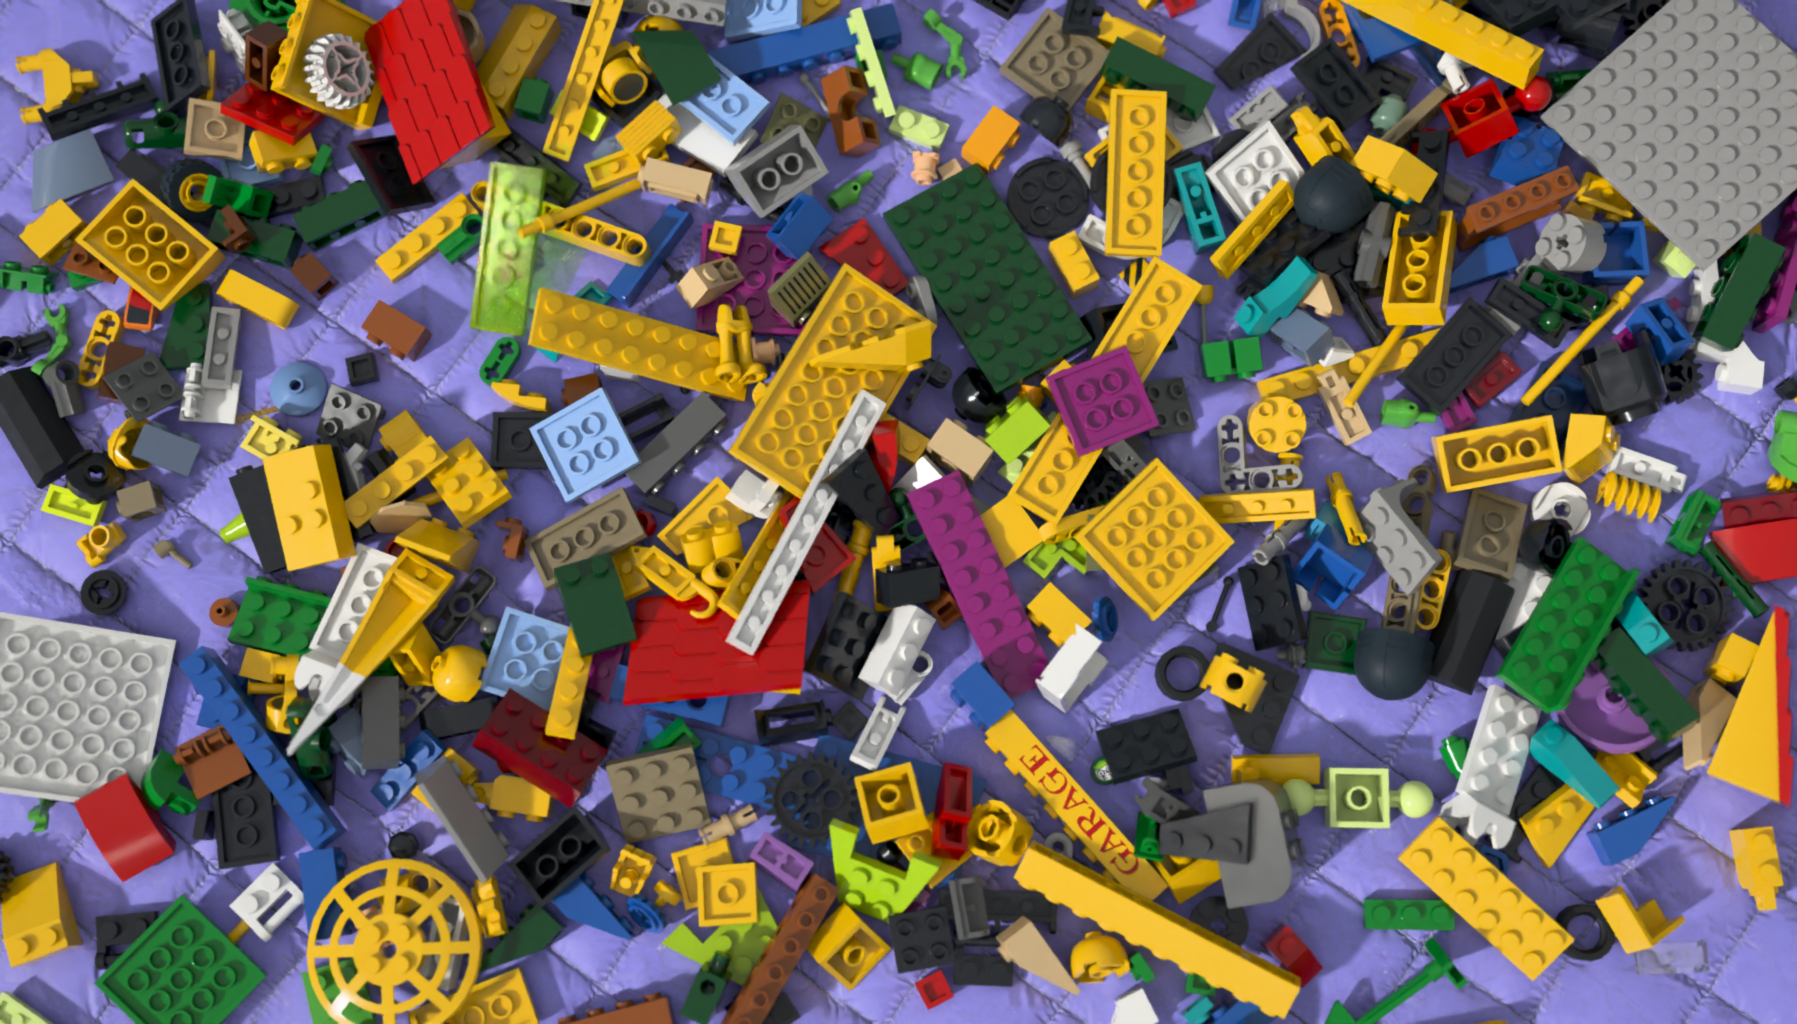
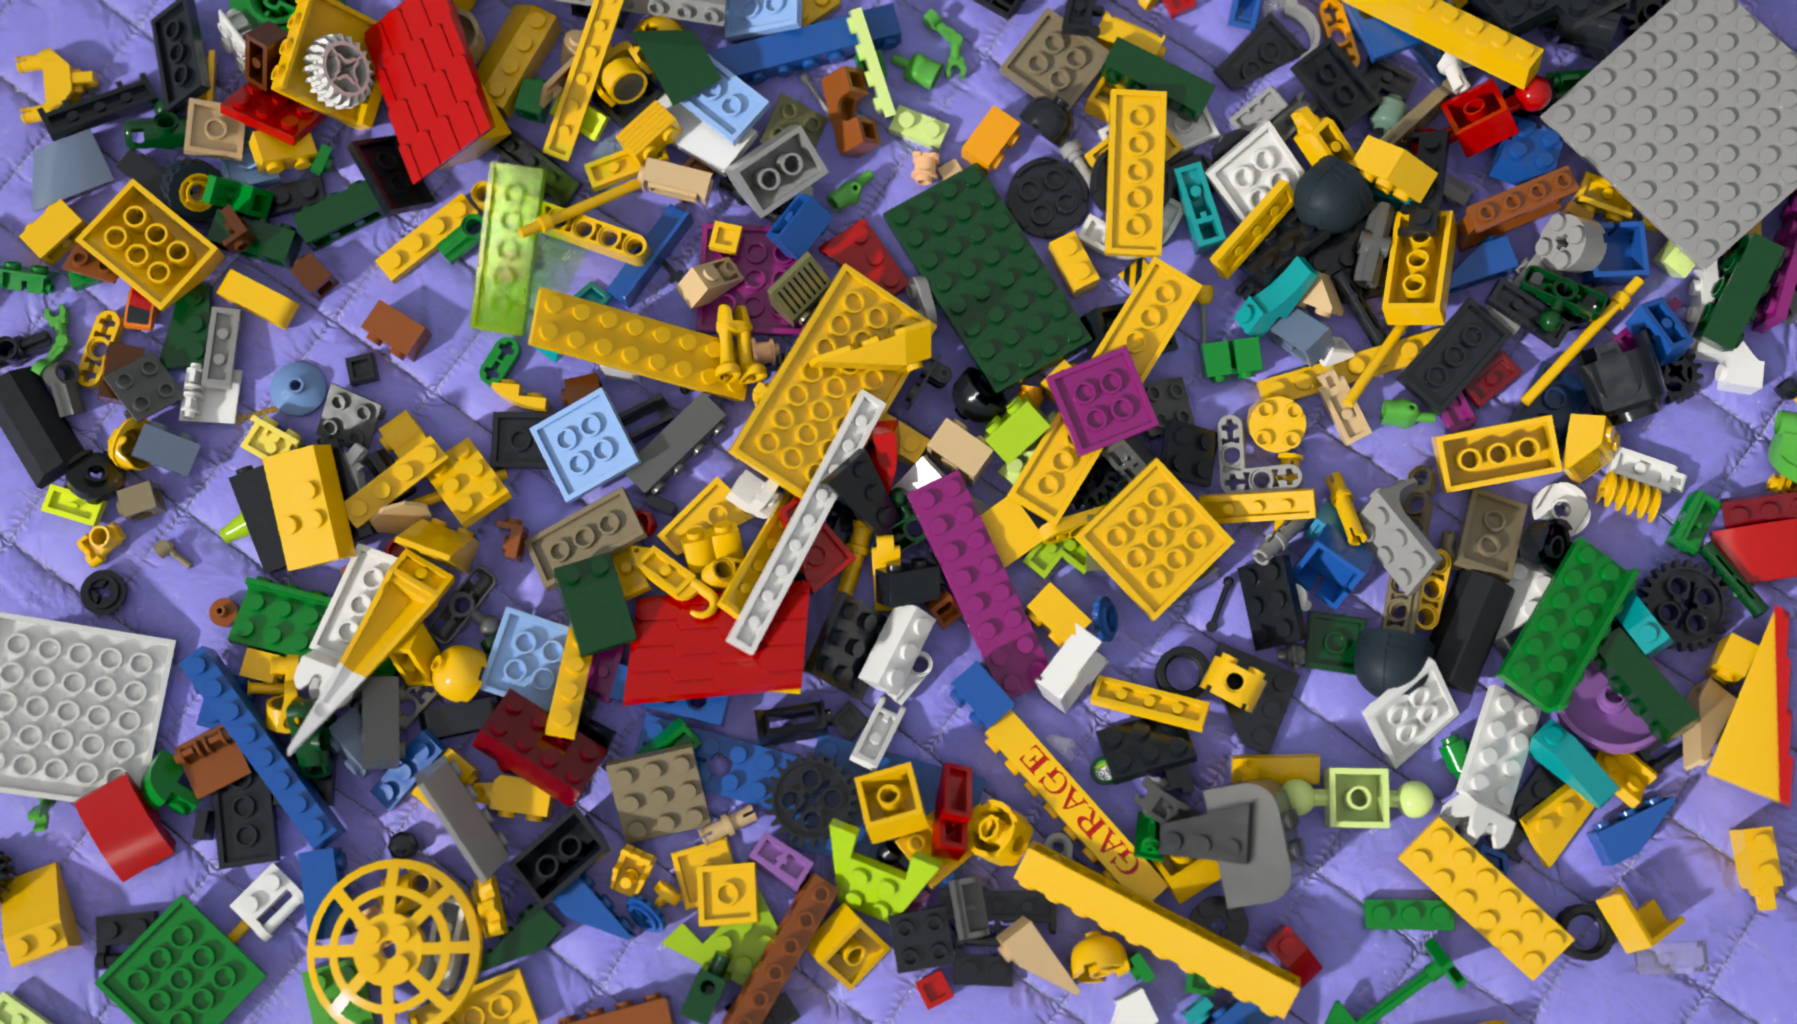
(556, 83): none -> tan door
(1150, 703): none -> yellow plate
(1189, 452): none -> black plate
(1409, 722): none -> white plate

